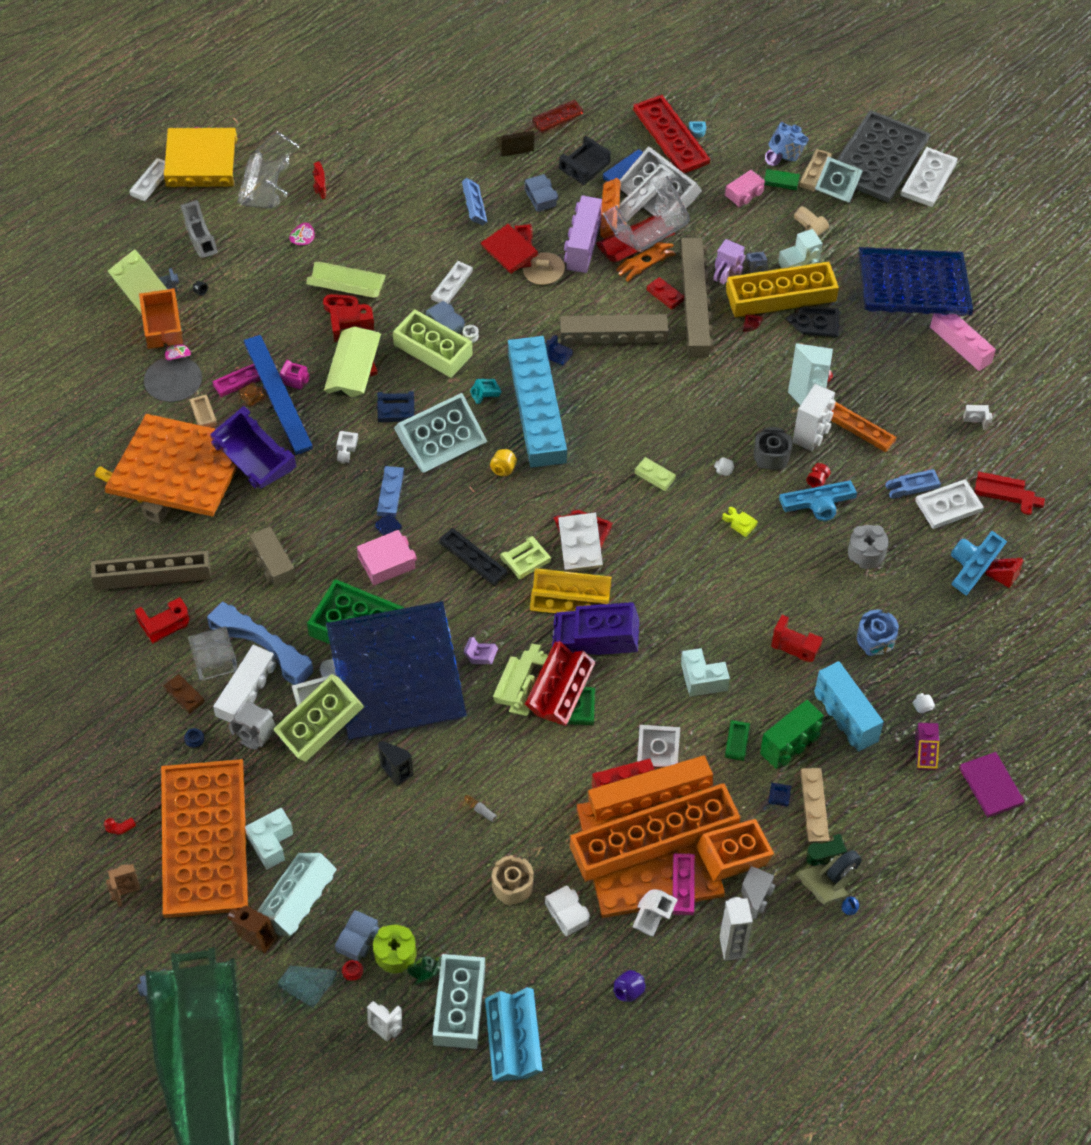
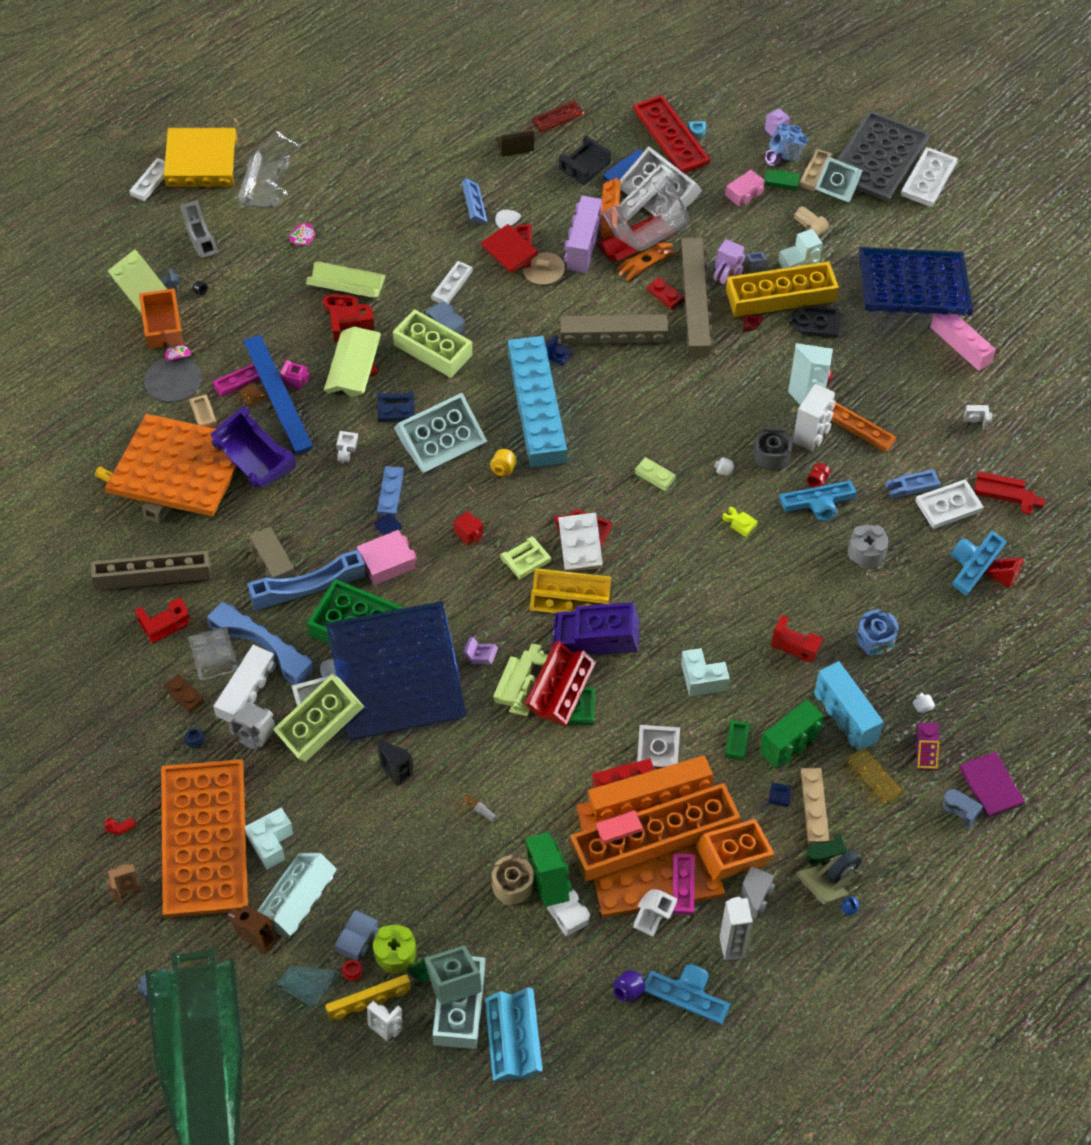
(272, 591): none -> medium blue arch
(319, 178): red slope -> none
(359, 1001): none -> yellow plate
(453, 975): none -> sand green slope
(468, 528): none -> red brick
(470, 329): white bush -> none
(473, 557): black plate -> none
(484, 388): teal bracket -> none
(506, 217): none -> white sticker
(541, 193): sand blue brick -> none
(548, 869): none -> green brick
(619, 827): none -> coral tile
(688, 993): none -> dark azure plate
(774, 119): none -> lavender brick
(875, 775): none -> clear yellow tile
(962, 806): none -> sand blue leg

